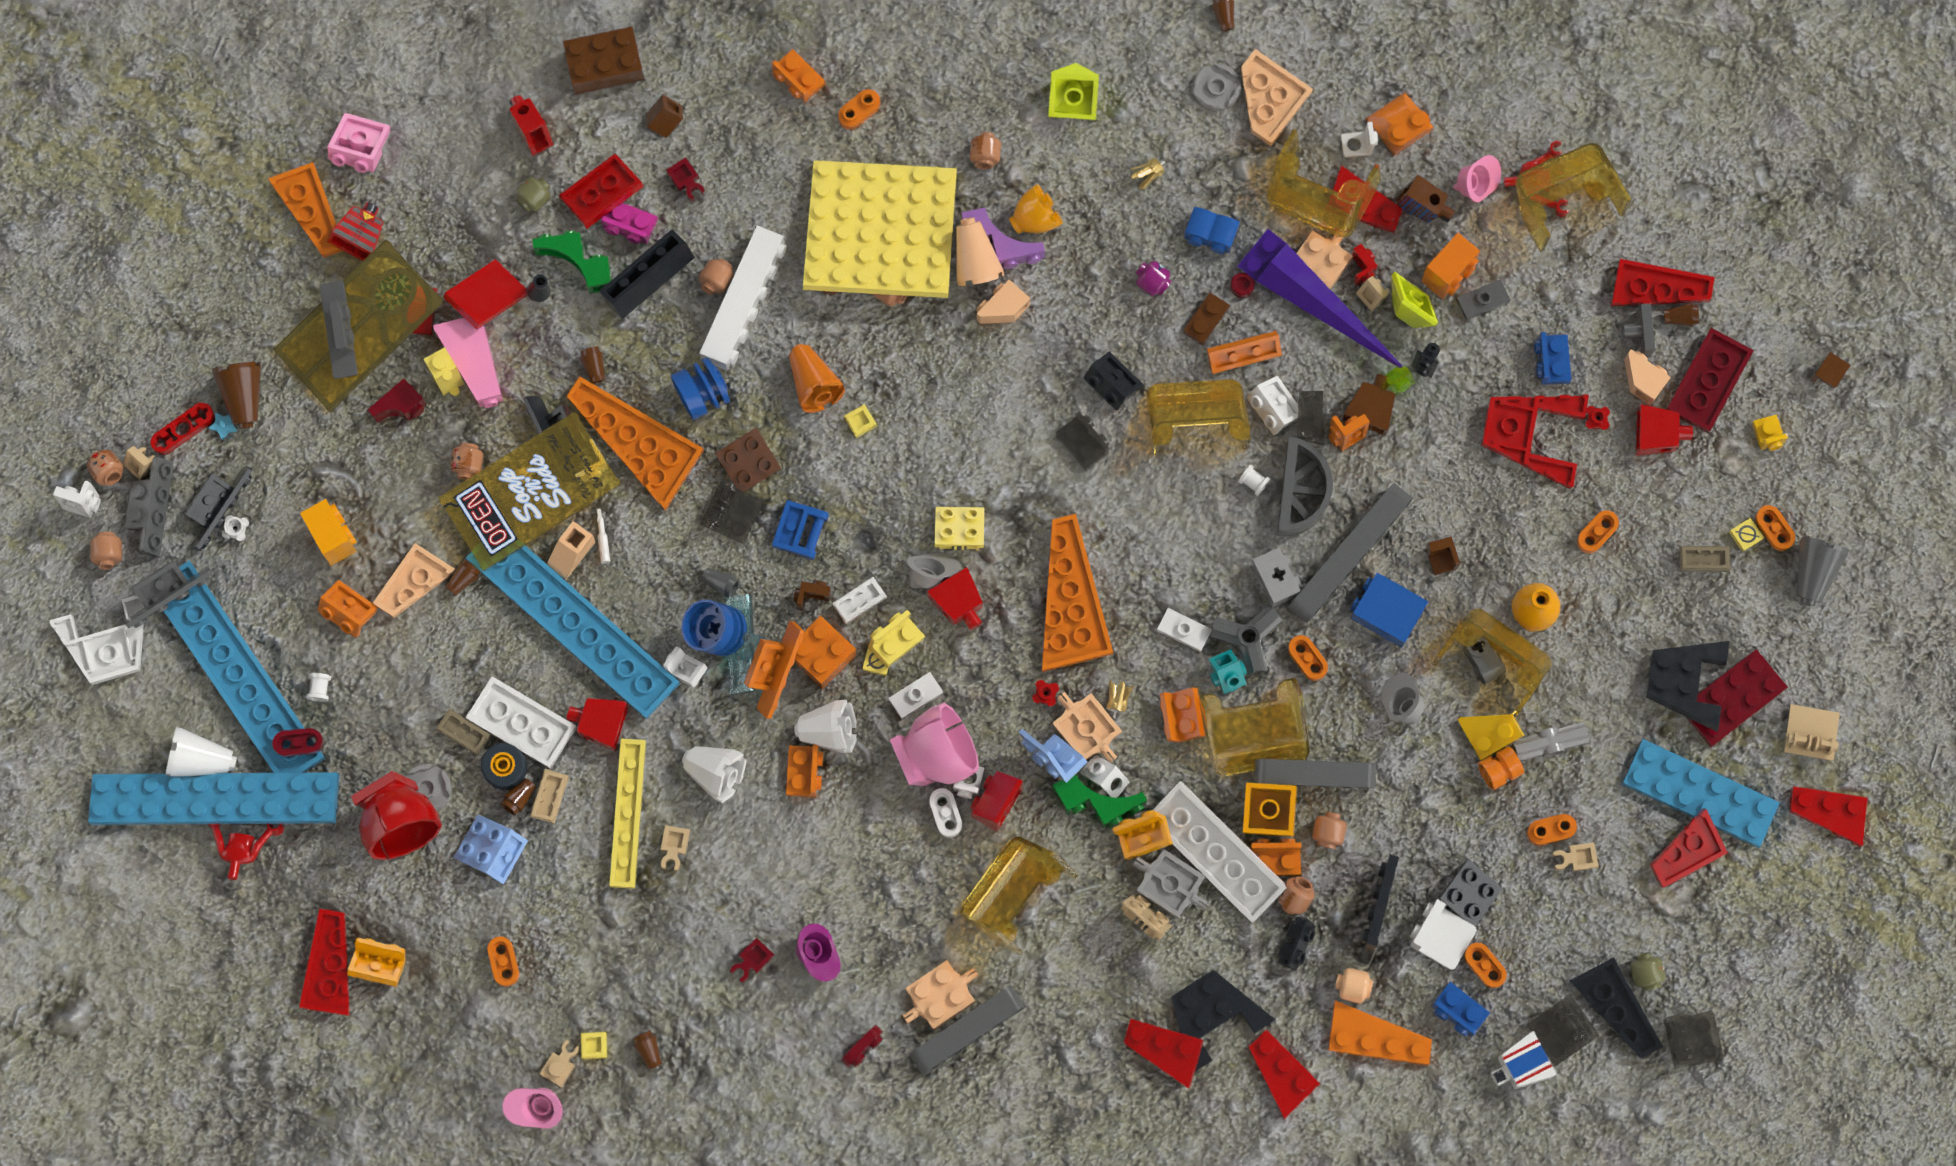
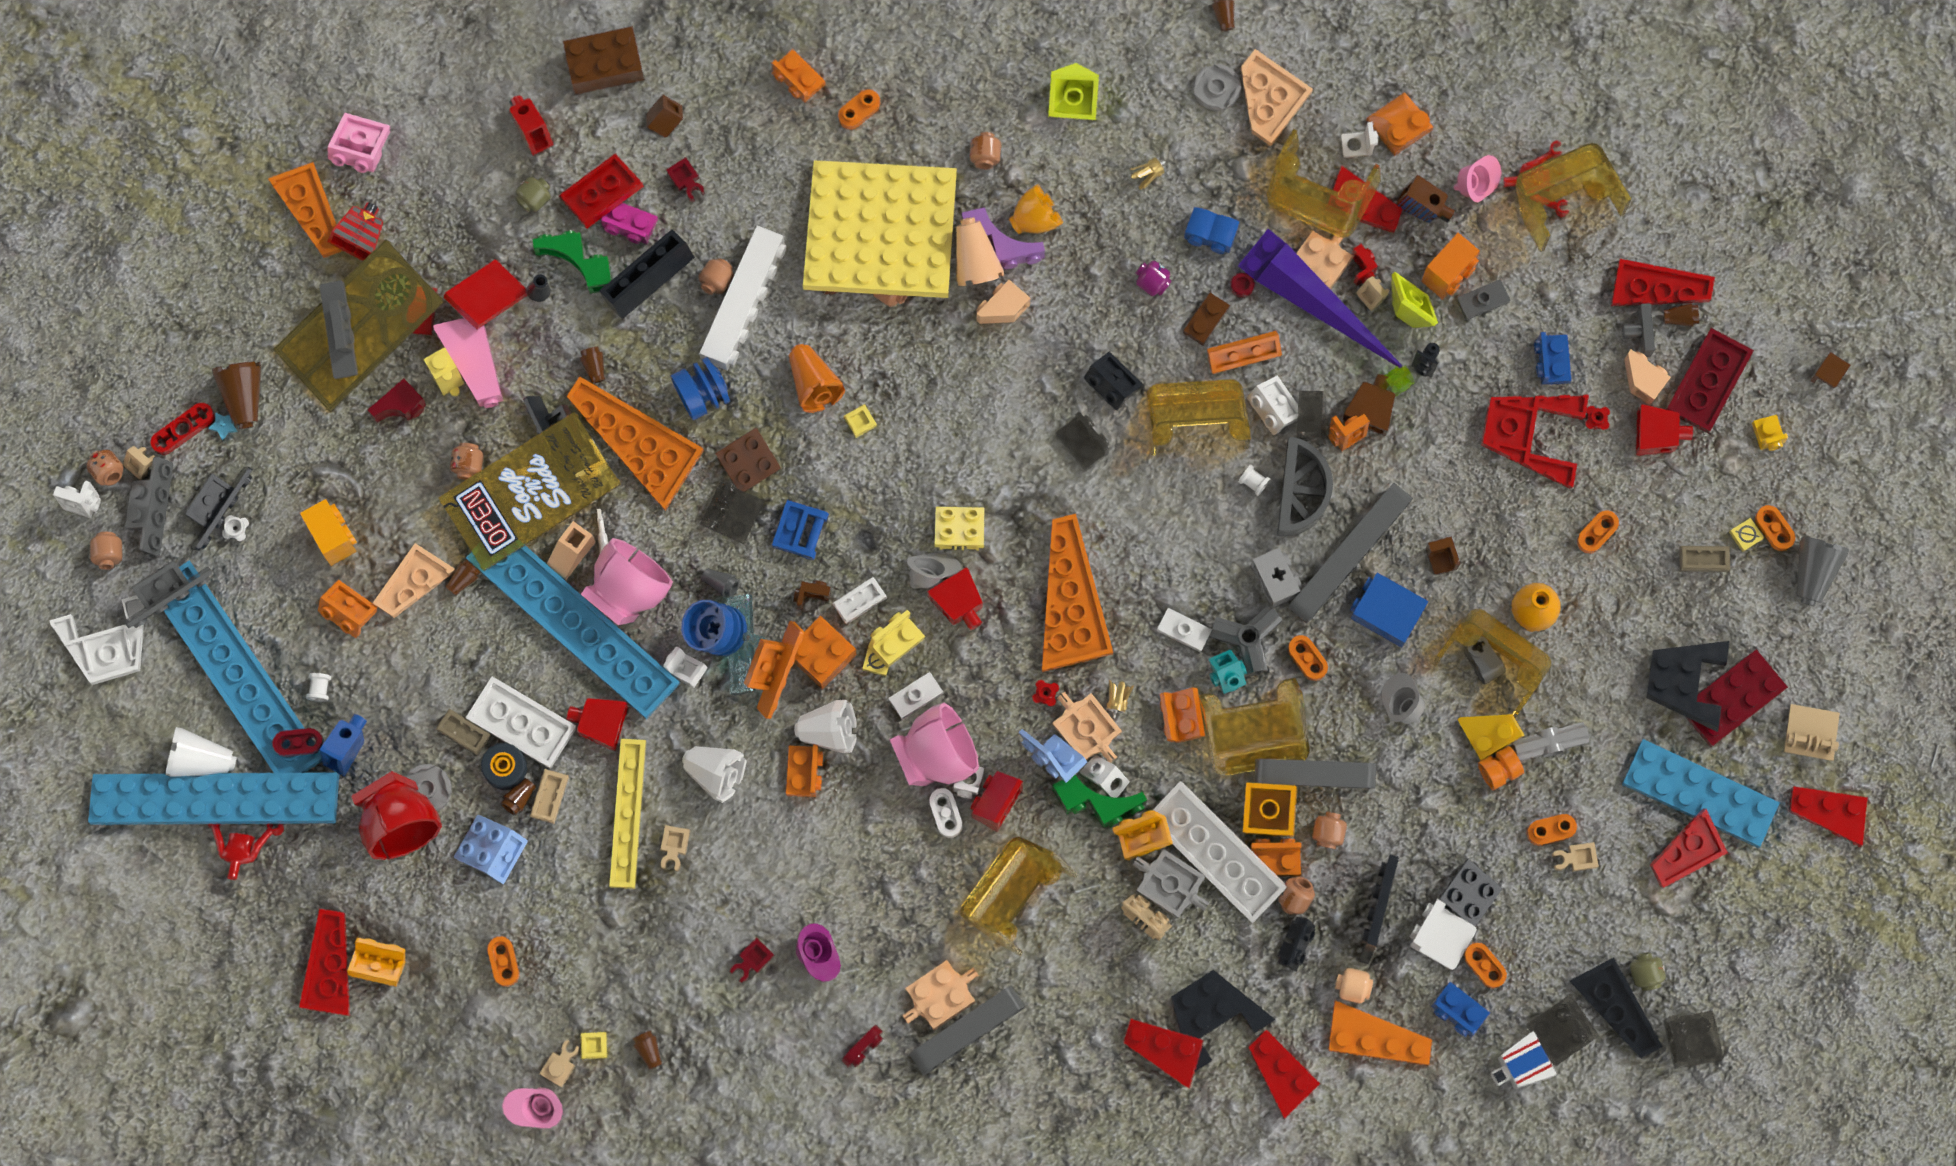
(343, 745): none -> blue torso
(626, 586): none -> bright pink plate

